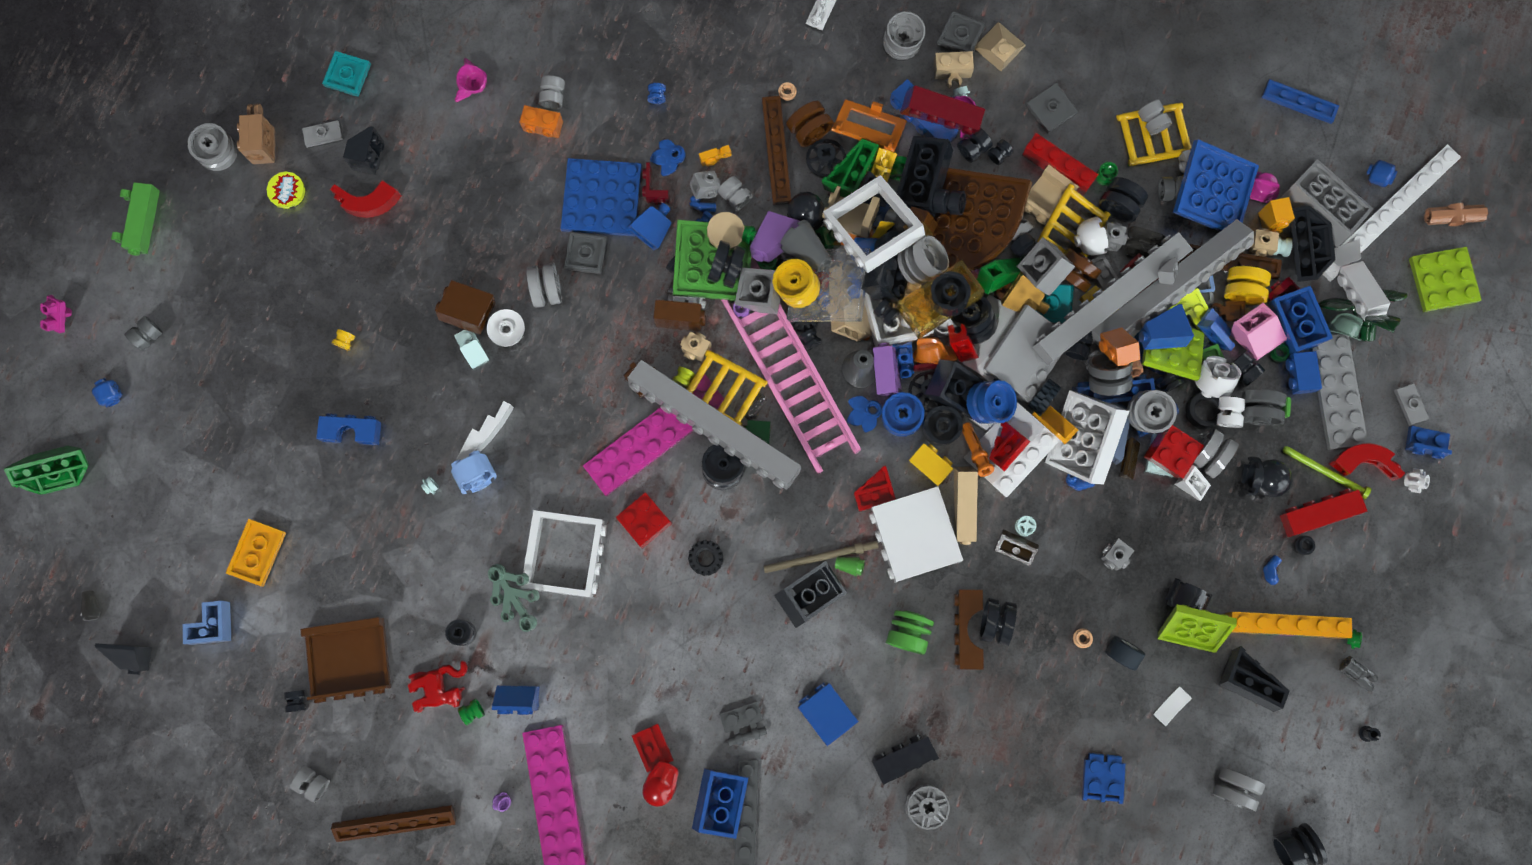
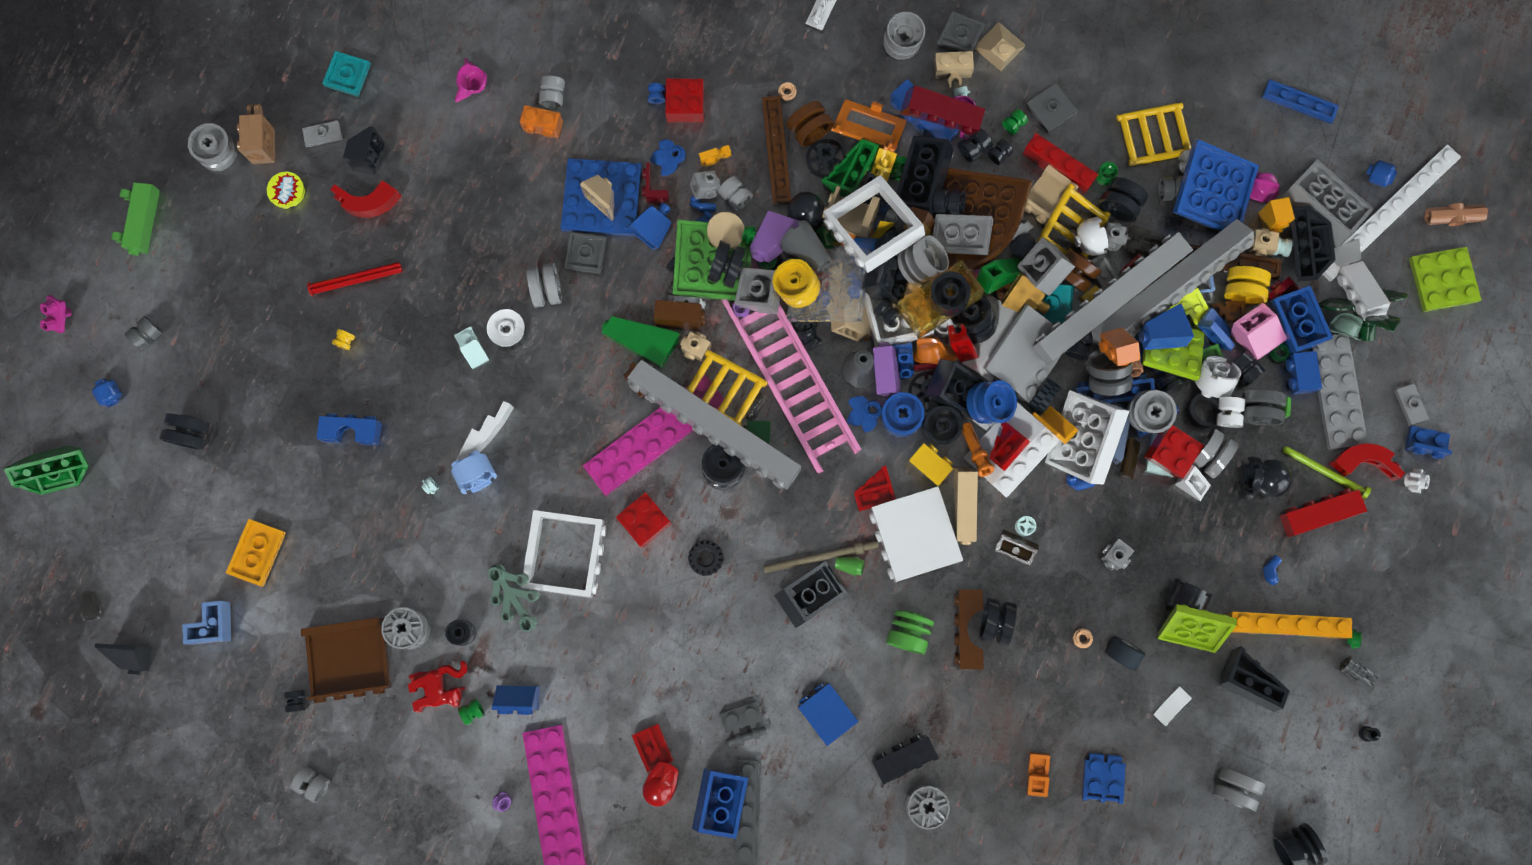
(184, 431): none -> black wheel
(354, 278): none -> red axle
(393, 823): reddish brown plate -> none
(415, 622): none -> light grey wheel
(465, 307): reddish brown brick -> none
(600, 194): none -> tan slope
(643, 340): none -> green slope
(683, 377): neon yellow wheel -> none
(684, 100): none -> red brick
(963, 233): none -> light grey plate
(1015, 121): none -> green wheel
(1038, 774): none -> orange slope
(1155, 118): light grey wheel -> none
(1168, 272): light grey slope -> none
(1310, 545): black plate -> none

